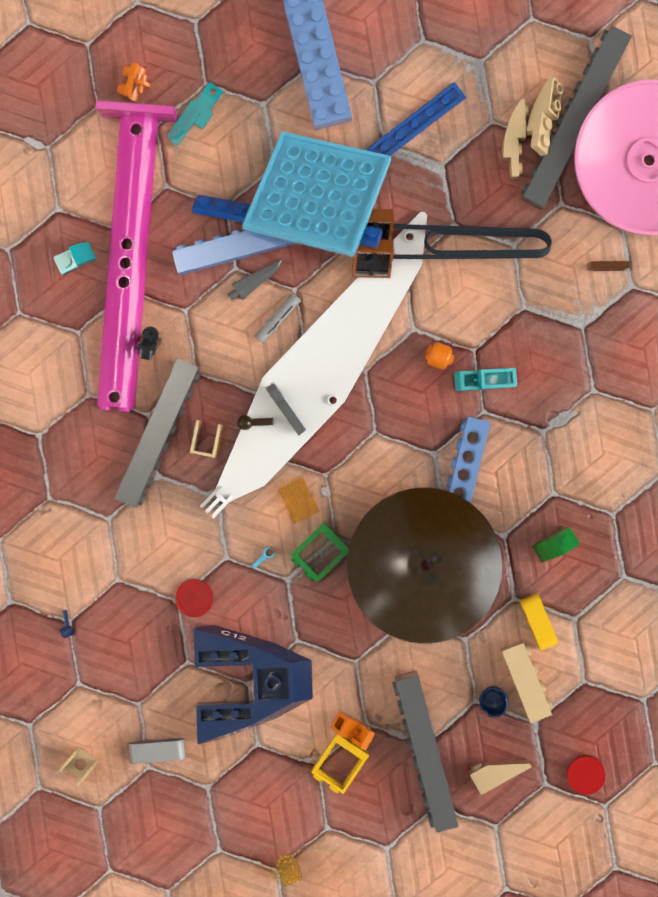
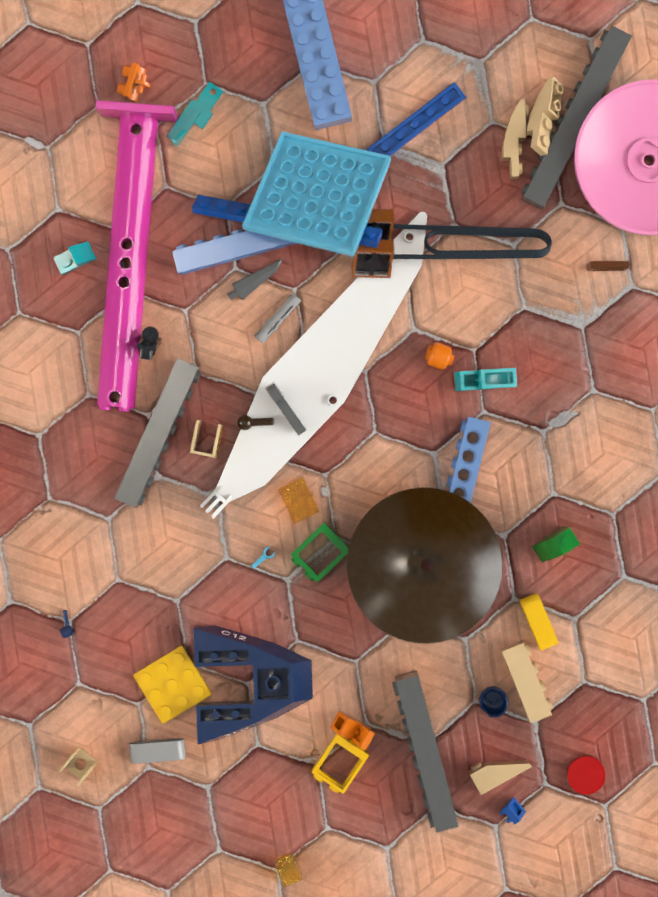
(172, 684): none -> yellow plate
(194, 598): red tile -> none
(513, 811): none -> blue tile

